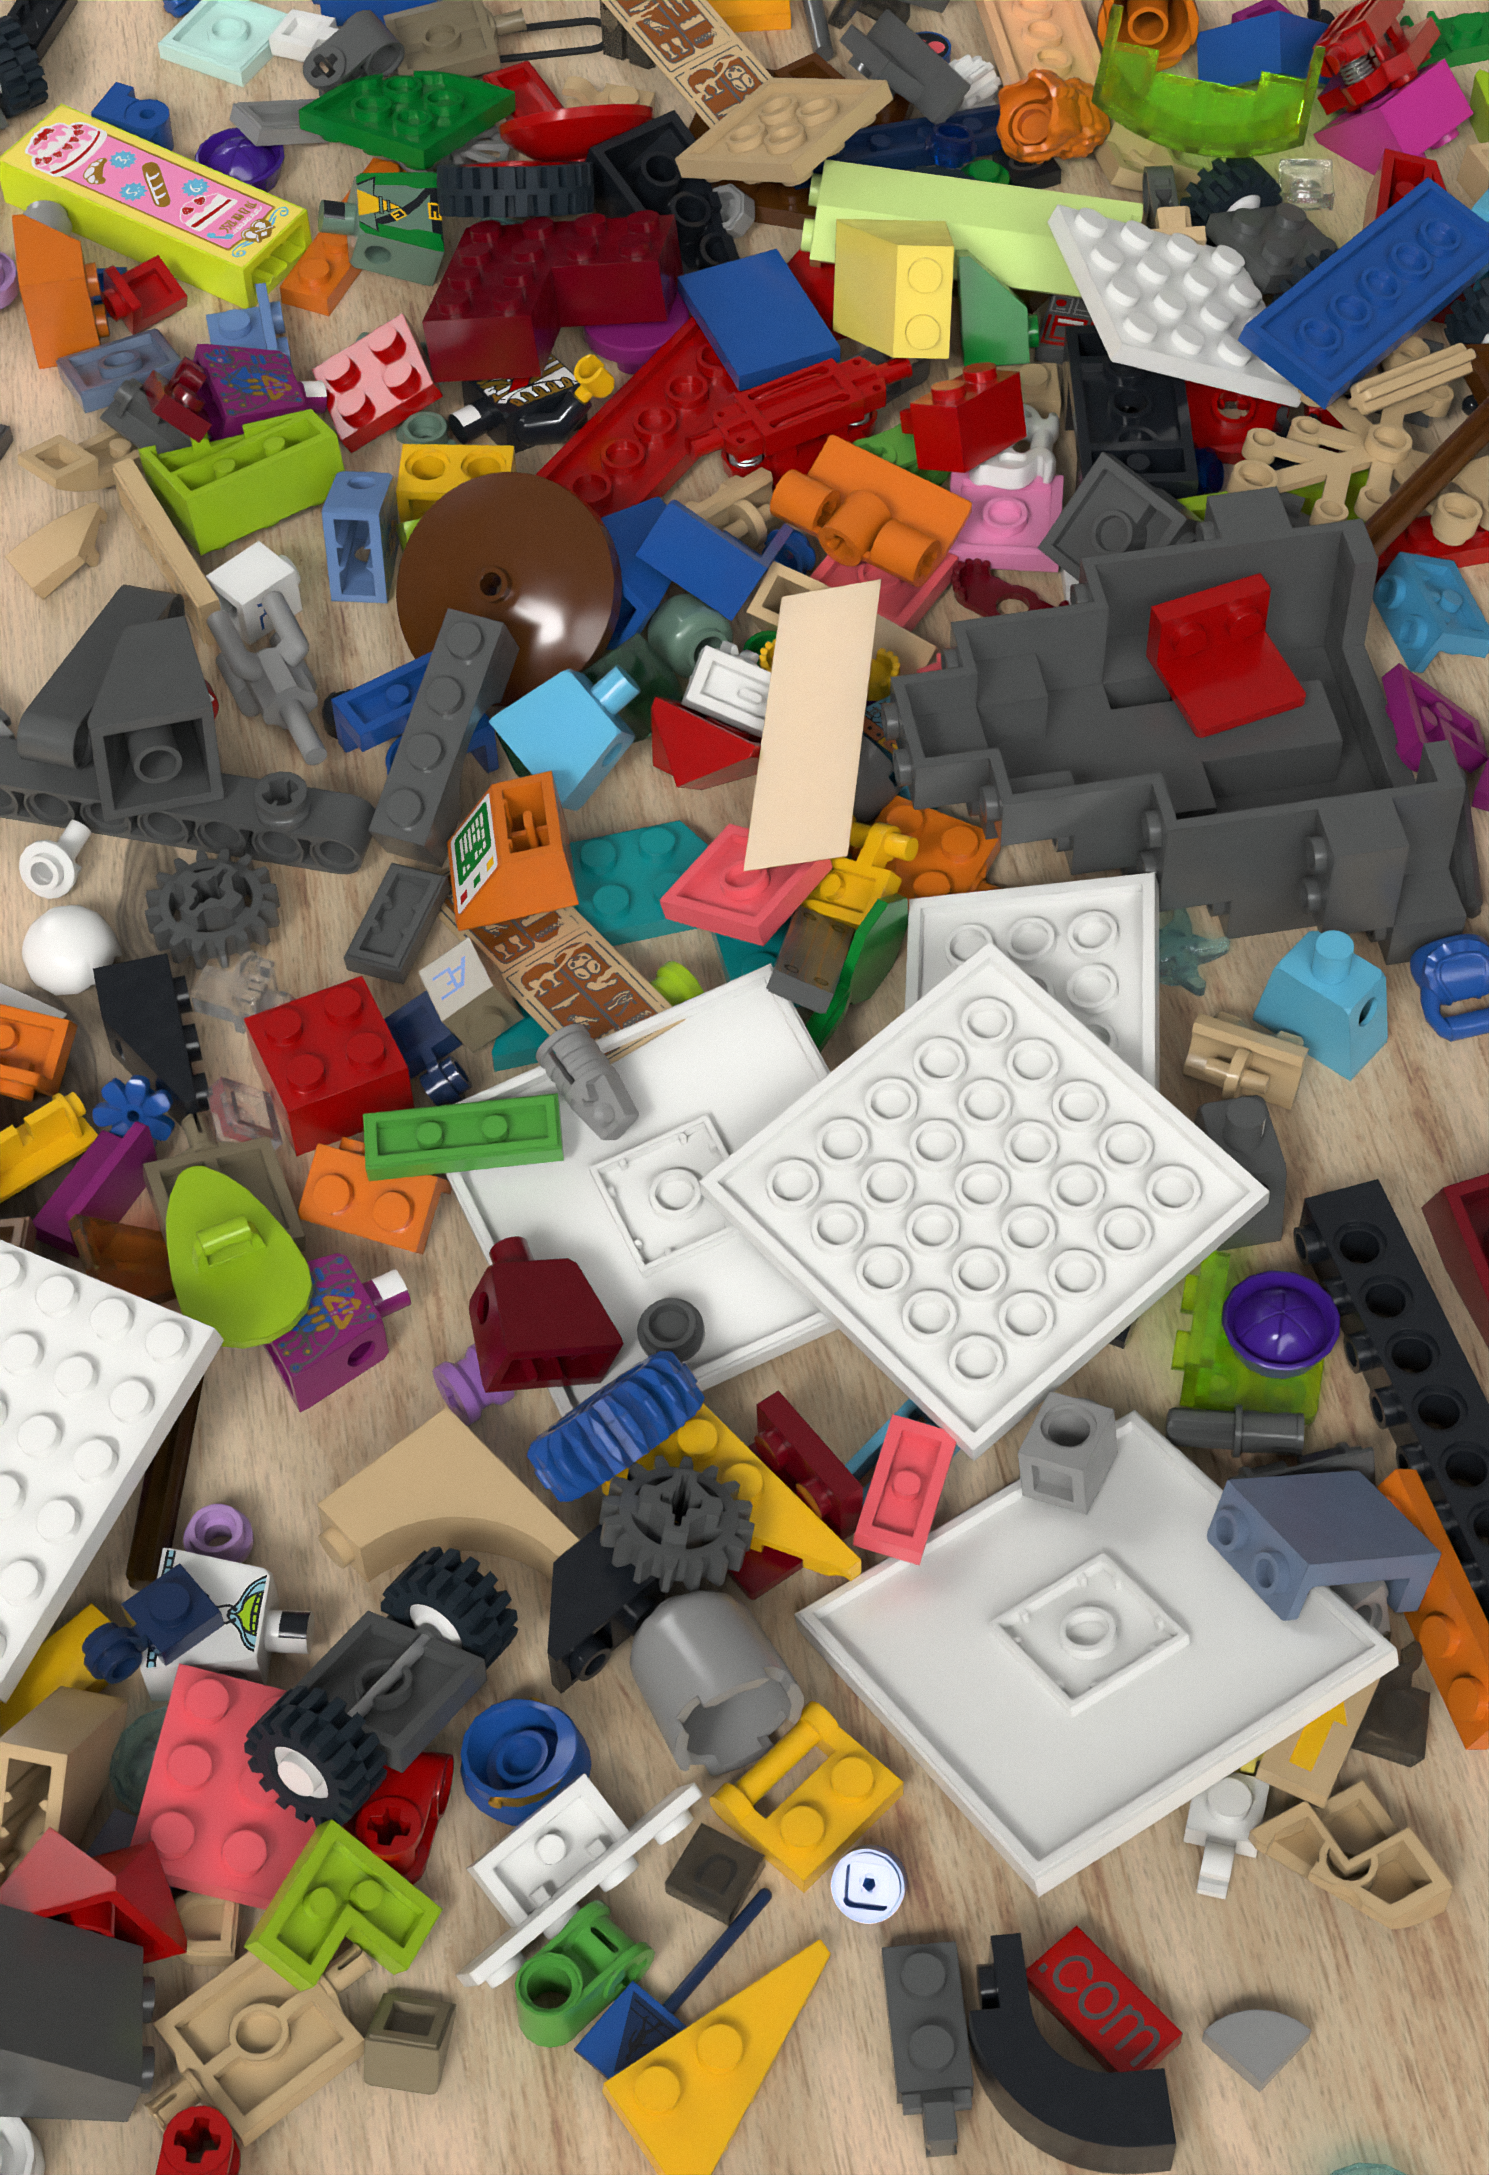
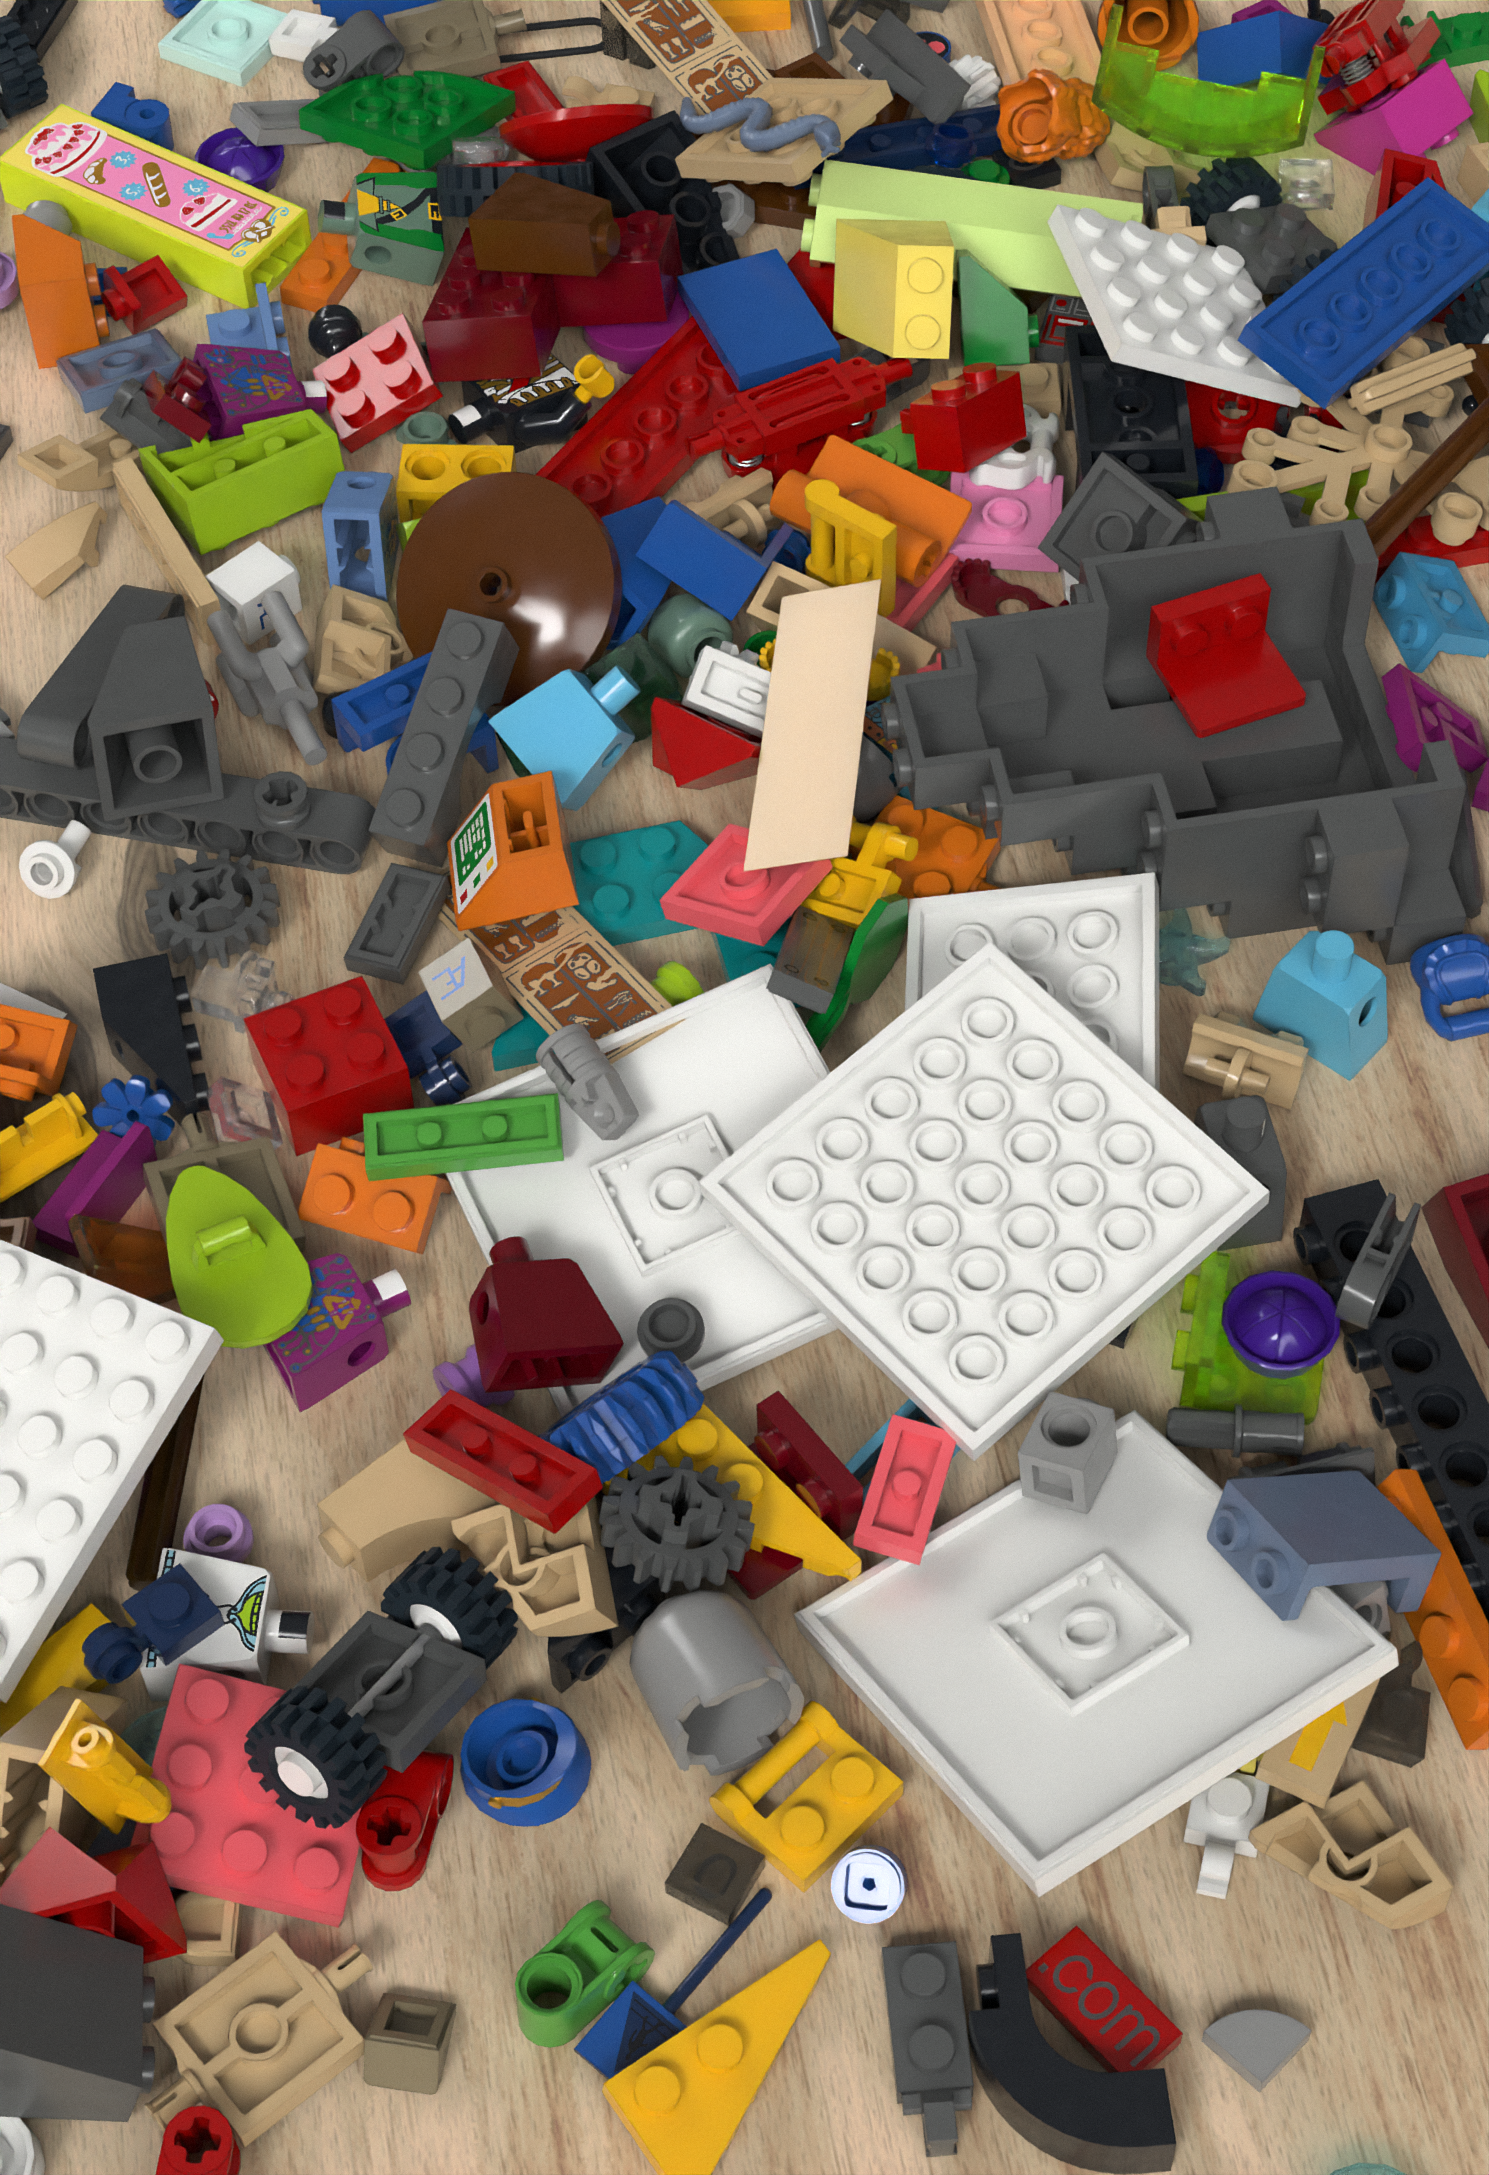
(66, 947): white hair -> none
(104, 1772): none -> yellow hinge
(333, 330): none -> black plate
(337, 1893): lime plate -> none
(355, 641): none -> tan slope
(478, 149): none -> clear tile
(503, 1461): none -> red plate
(543, 229): none -> reddish brown slope
(553, 1579): none -> tan slope
(557, 1860): white bracket -> none
(758, 116): none -> sand blue animal
(862, 543): none -> yellow plate
(1377, 1265): none -> dark grey piece

